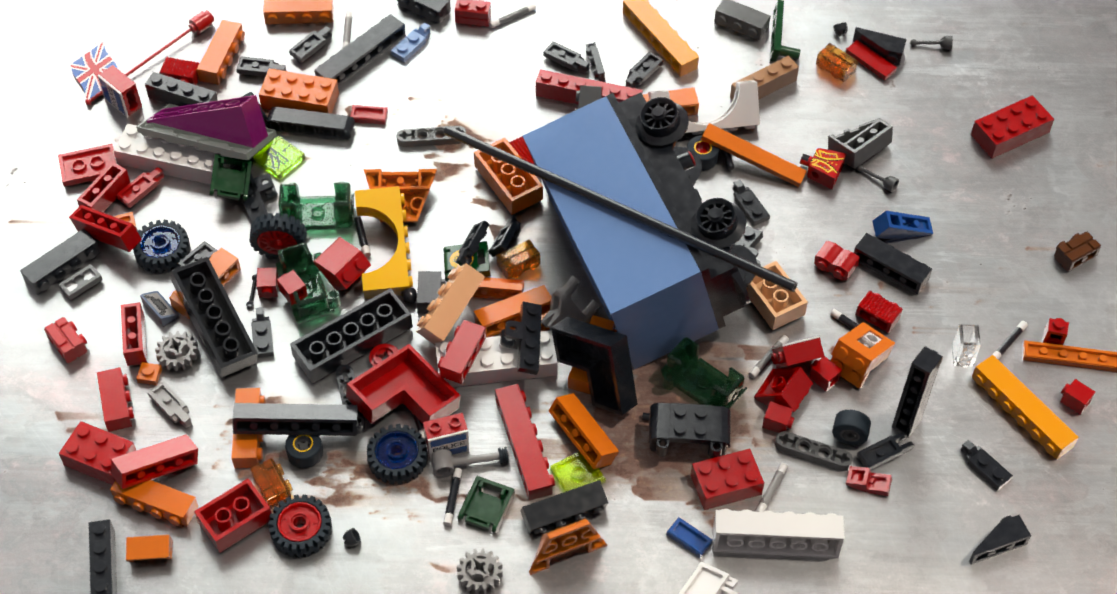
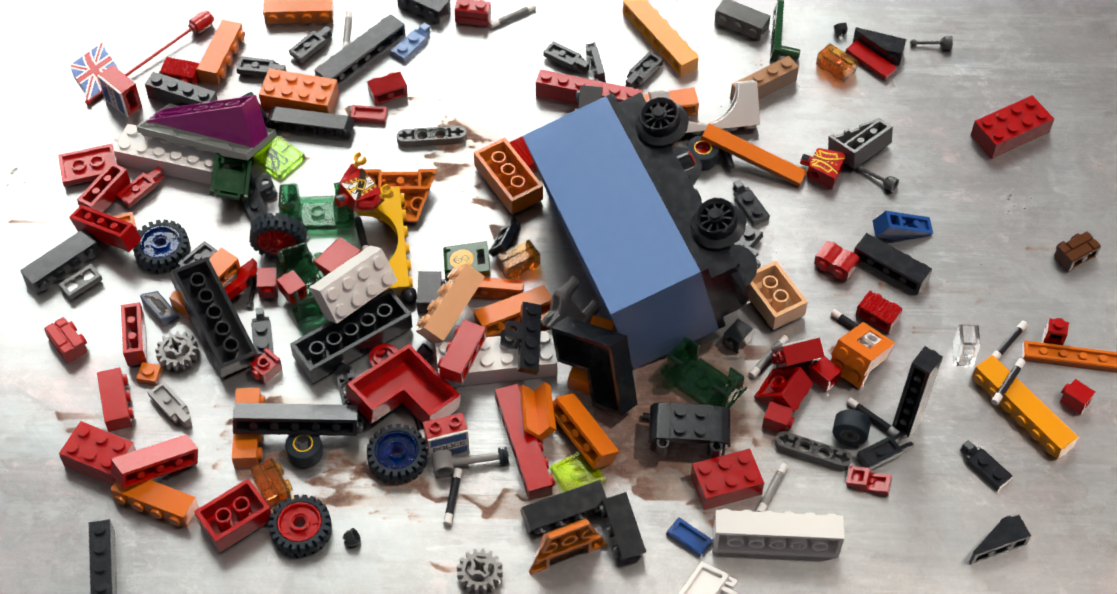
(148, 547): orange hinge -> none
(246, 271): none -> red tile
(266, 366): none -> brick
(353, 284): none -> white brick
(359, 189): none -> torso
(387, 88): none -> red brick
(425, 351): none -> black hinge
(472, 242): black hinge -> none
(484, 509): dark green container -> none
(538, 411): none -> orange panel
(622, 527): none -> black brick
(623, 210): black piece -> none
(737, 336): none -> black brick
(873, 417): none -> black bar
(1008, 381): none -> black bar

